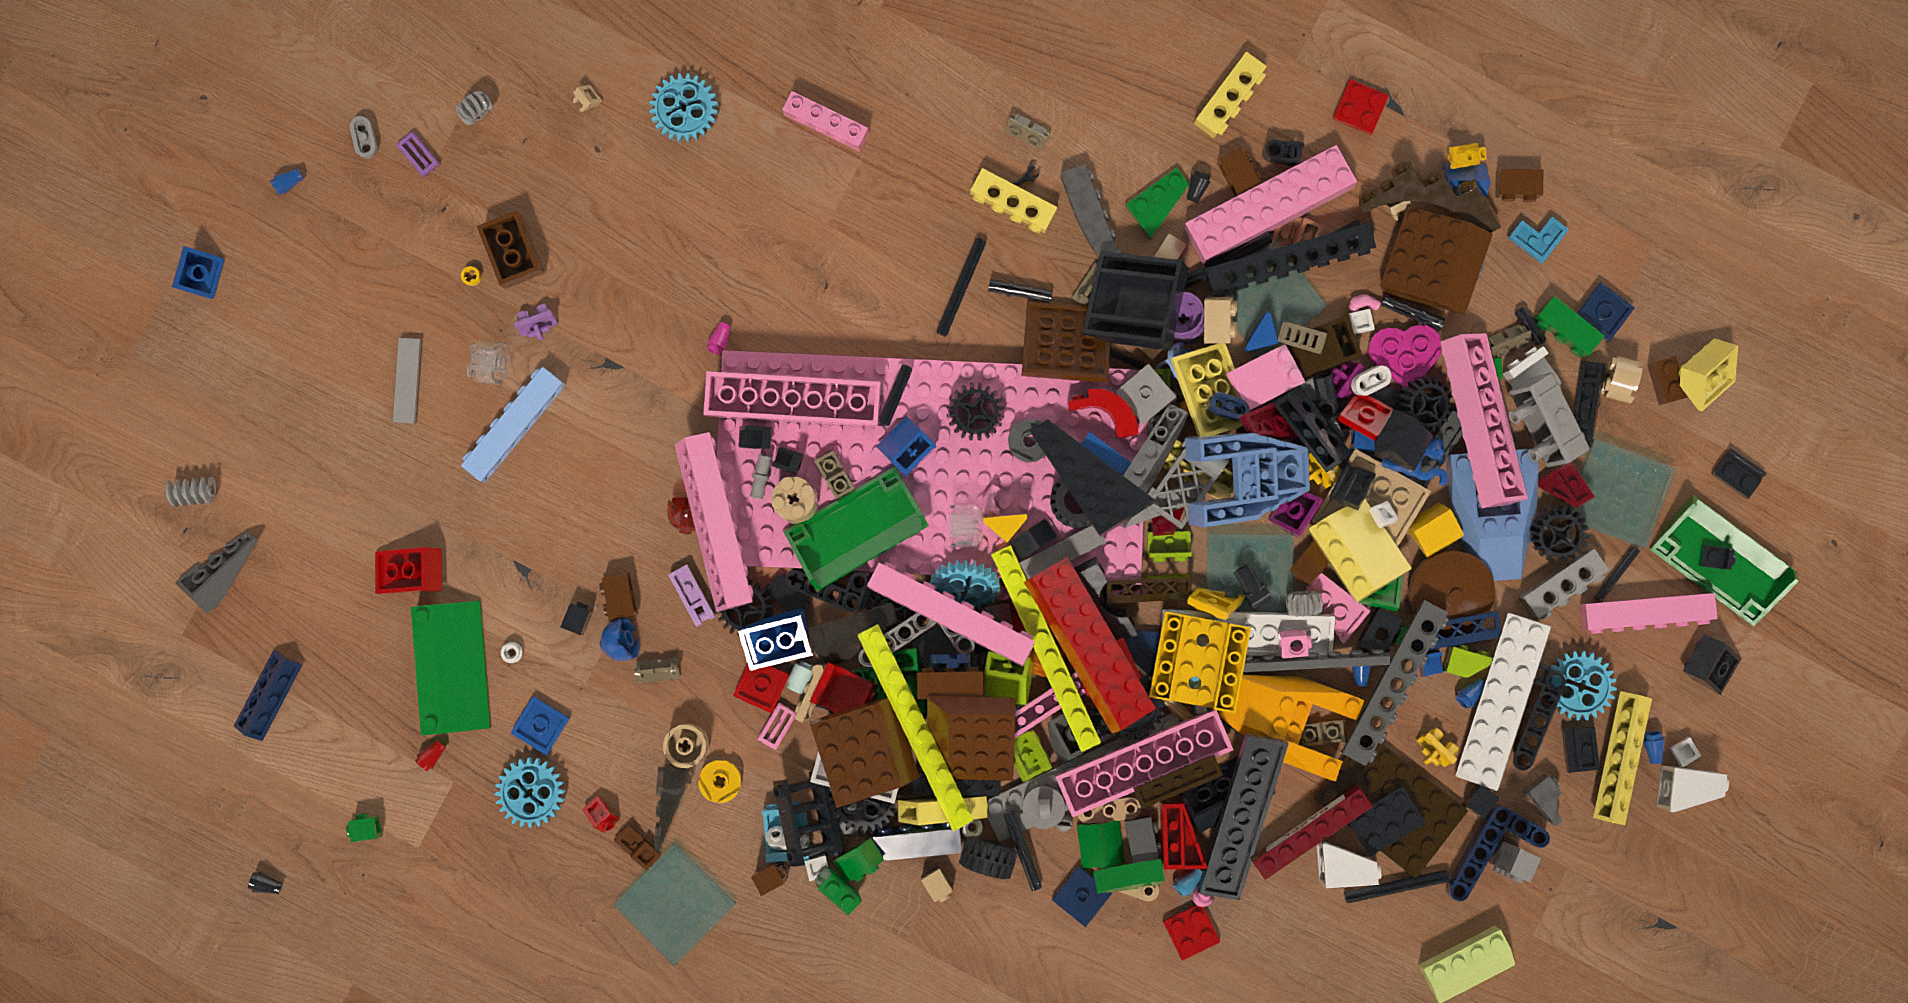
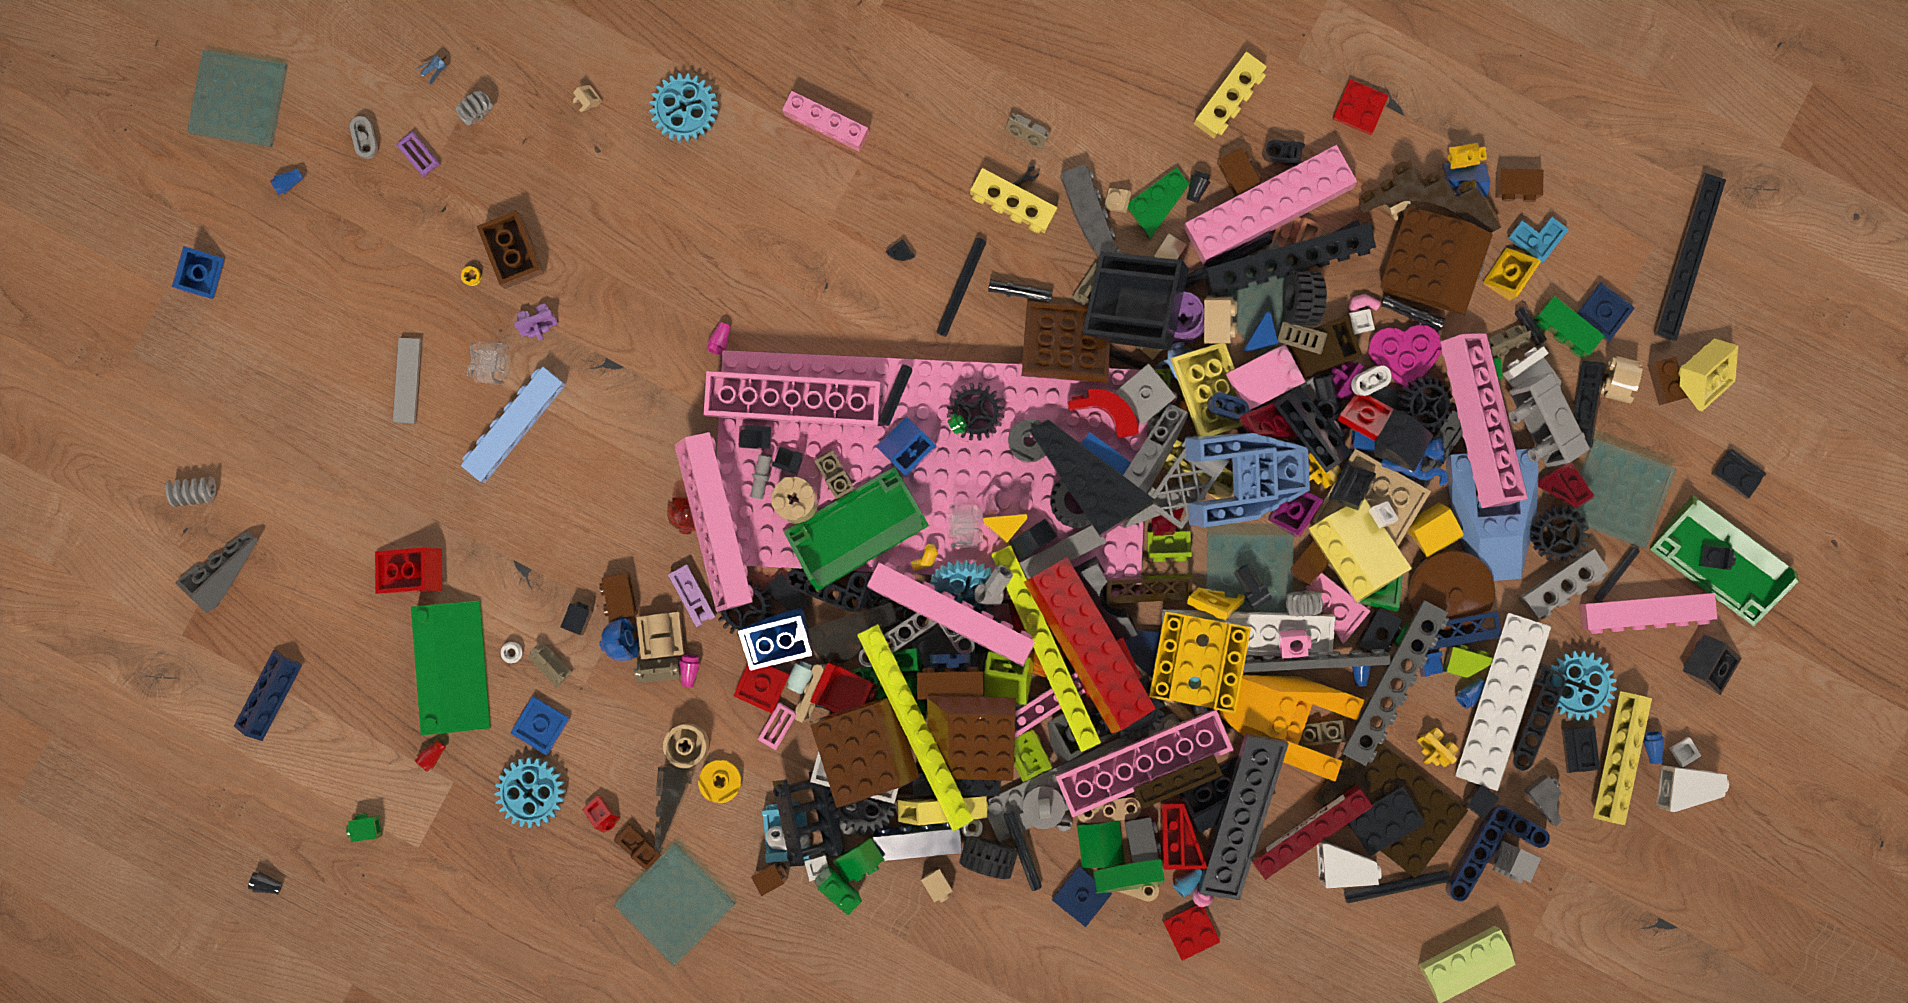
(237, 98): none -> clear light blue plate
(435, 62): none -> flat silver piece
(549, 664): none -> dark tan hinge
(660, 635): none -> tan plate
(689, 668): none -> dark pink cone
(900, 252): none -> black tile
(927, 559): none -> yellow arm
(957, 424): none -> green plate
(992, 591): none -> light grey piece
(1117, 200): none -> tan plate
(1304, 298): none -> black tyre
(1511, 273): none -> yellow slope
(1690, 257): none -> black plate

